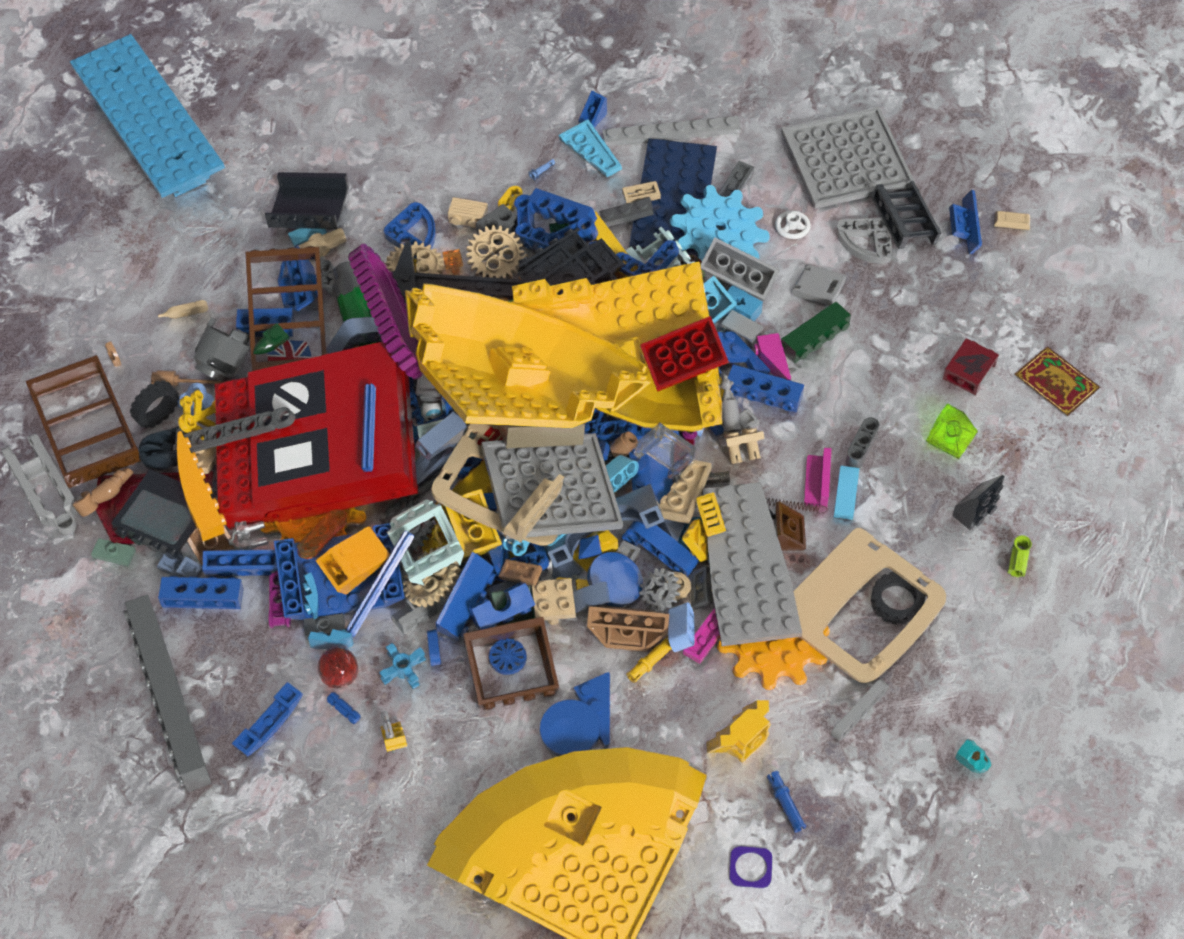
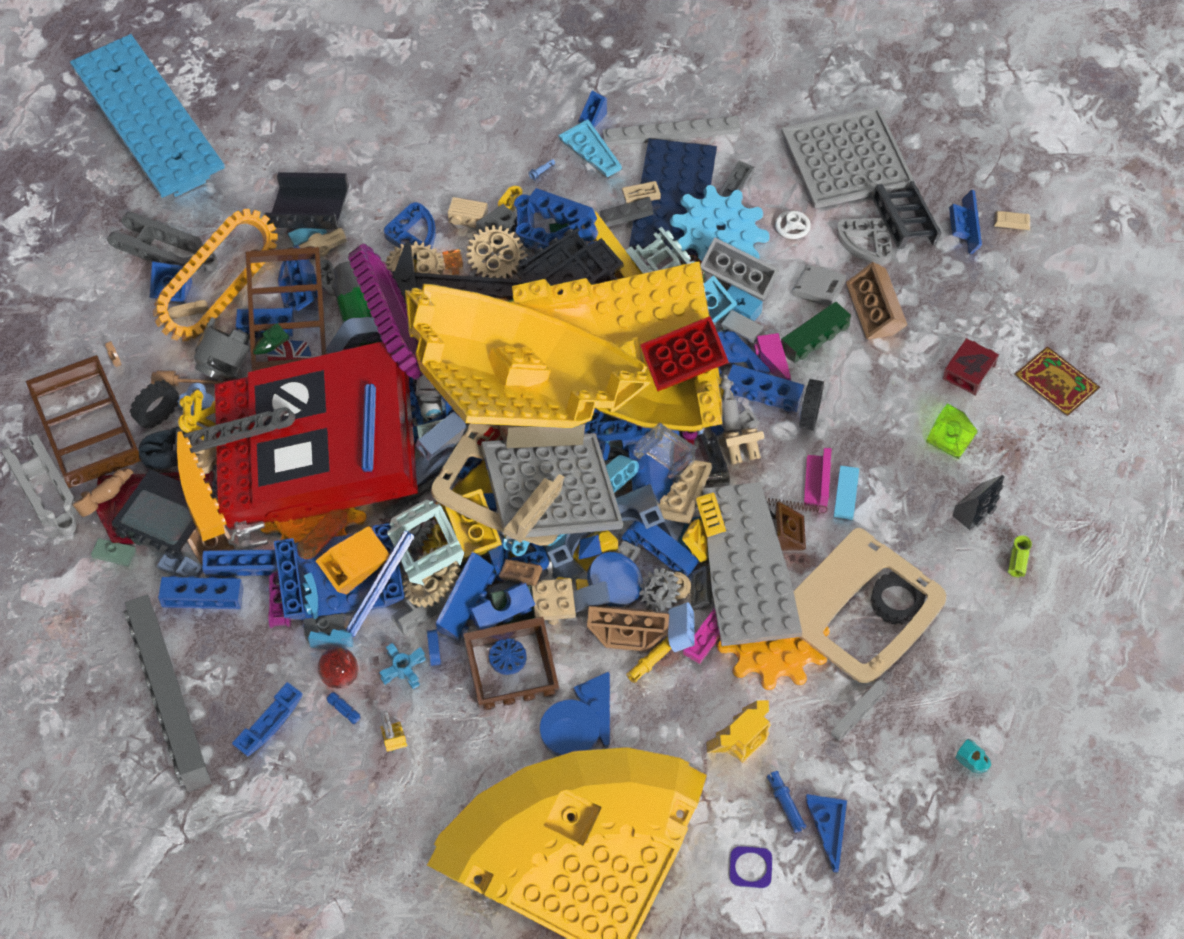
(151, 230): none -> dark grey piece
(162, 275): none -> blue slope
(197, 260): none -> light orange piece
(623, 444): medium nougat brick -> none
(650, 266): blue beam -> none
(712, 453): none -> black hinge
(811, 404): none -> black tyre
(829, 821): none -> blue wing
(864, 436): dark grey beam -> none
(876, 302): none -> medium nougat slope

